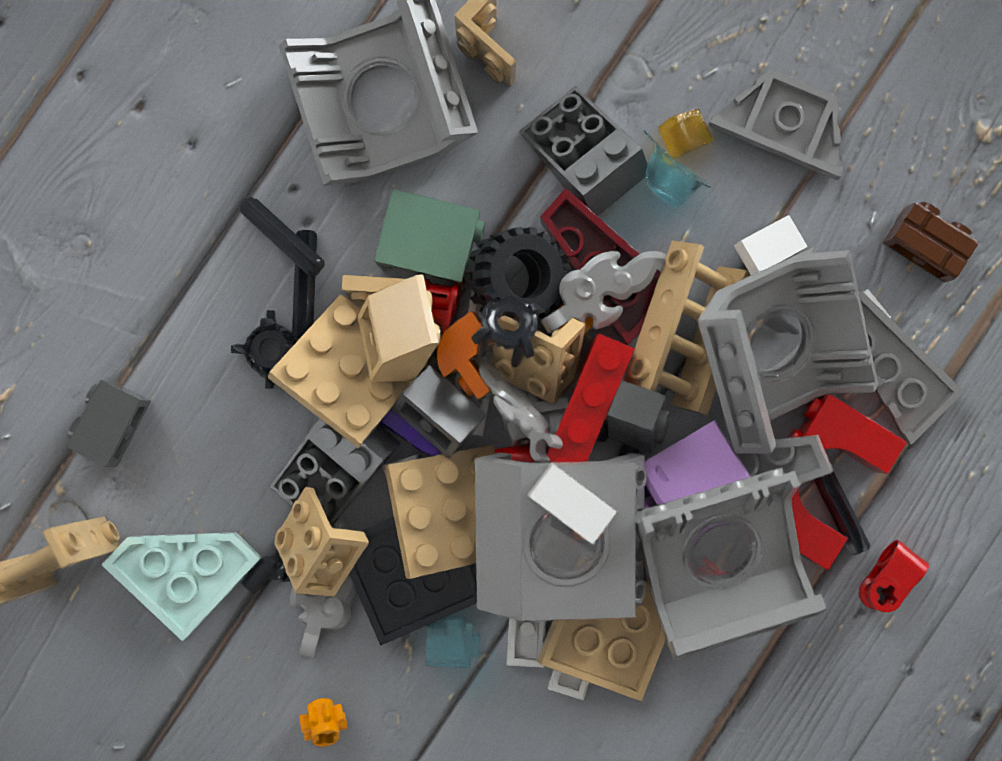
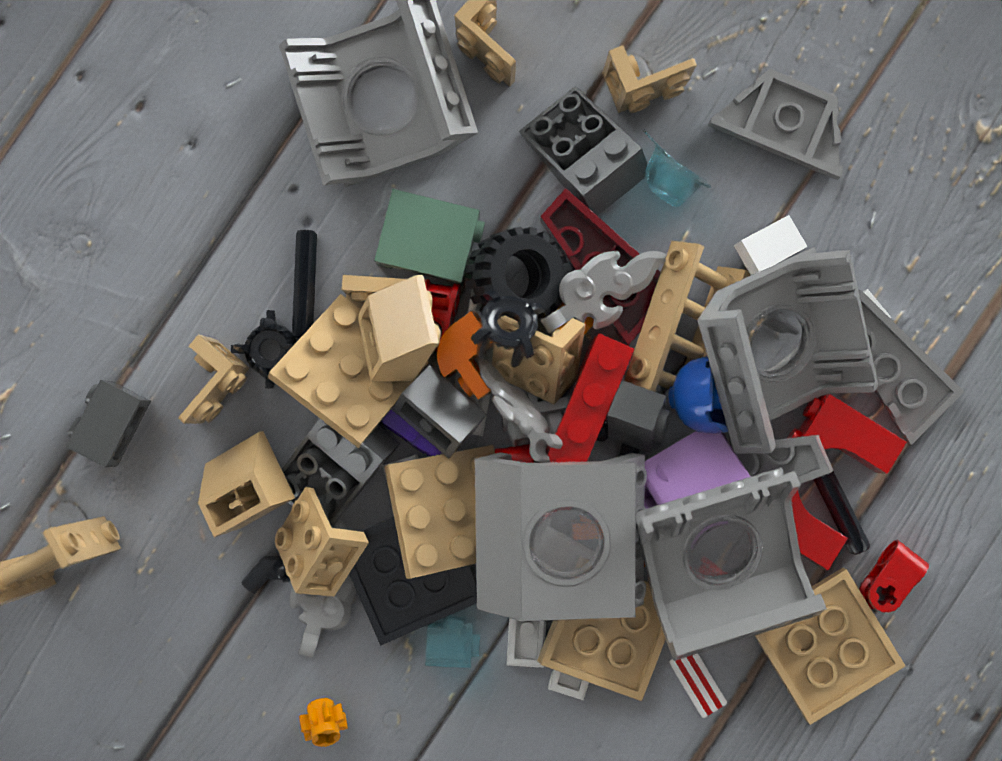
(182, 574): light aqua plate -> none
(228, 378): none -> tan bracket
(242, 486): none -> tan slope
(282, 236): black axle -> none
(572, 503): white tile -> none
(634, 94): none -> tan bracket
(685, 133): clear yellow slope -> none
(697, 399): none -> blue cylinder
(698, 684): none -> white sticker
(831, 654): none -> tan plate
(931, 241): reddish brown brick -> none

